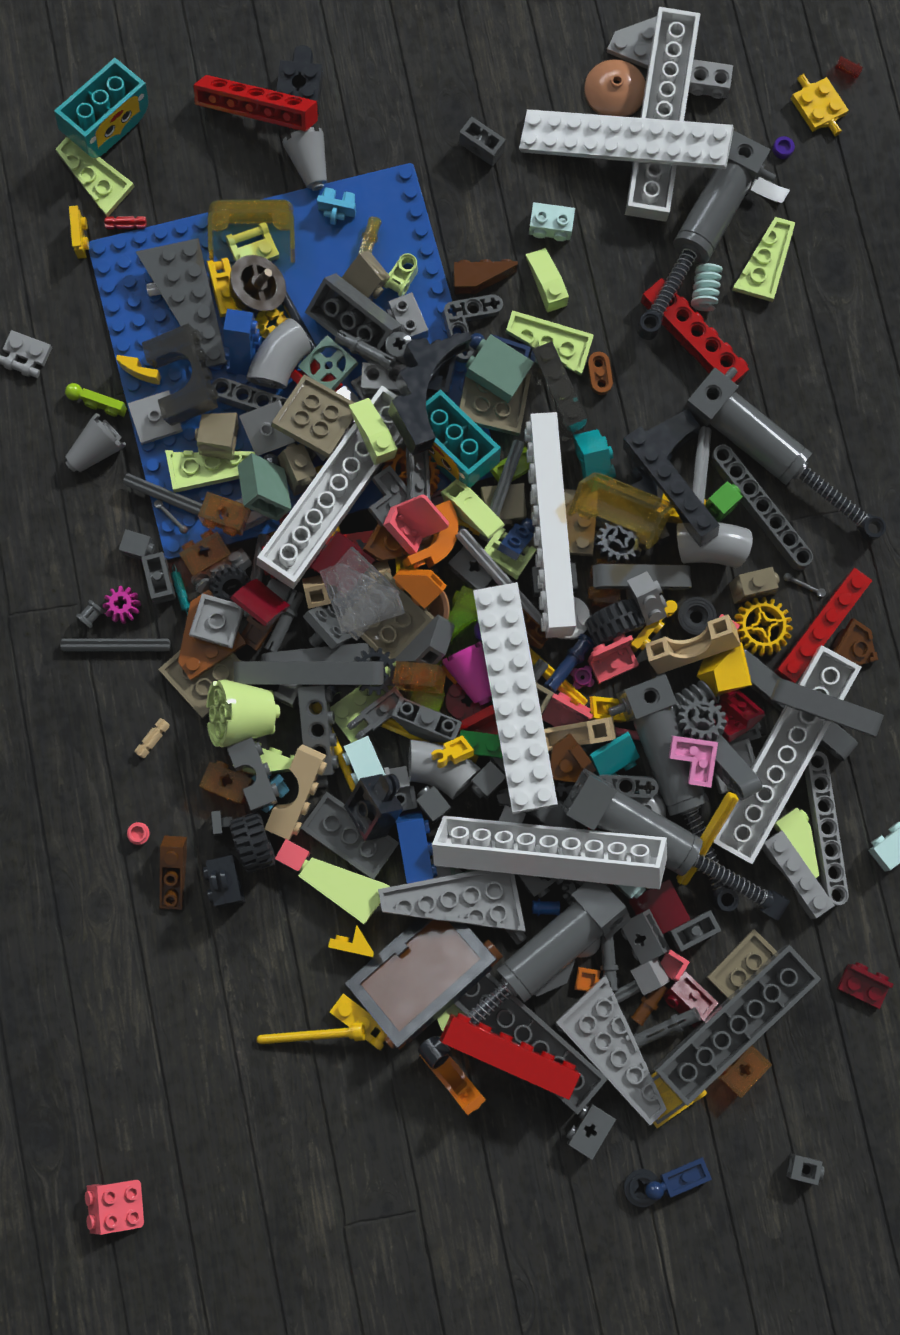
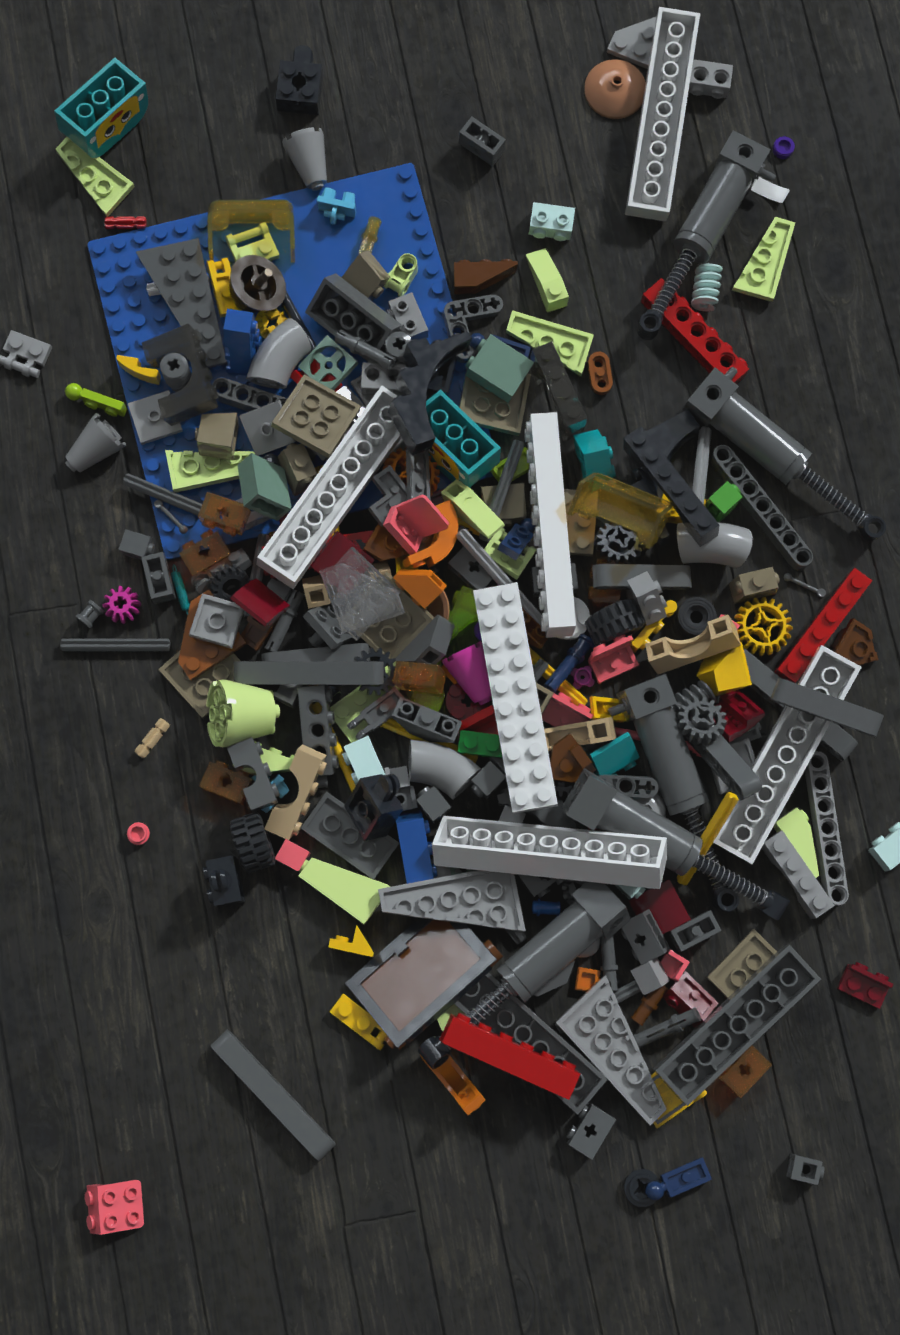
(78, 225): yellow plate -> none
(172, 871): reddish brown slope -> none
(175, 371): none -> dark grey piece
(219, 823): dark grey tile -> none
(255, 102): red brick -> none
(273, 1095): none -> dark grey beam
(355, 1032): yellow piece -> none
(373, 431): yellowish green slope -> none
(454, 750): yellow plate -> none
(627, 138): white plate -> none
(701, 757): bright pink plate -> none
(819, 104): yellow plate -> none
(849, 67): clear red pin -> none

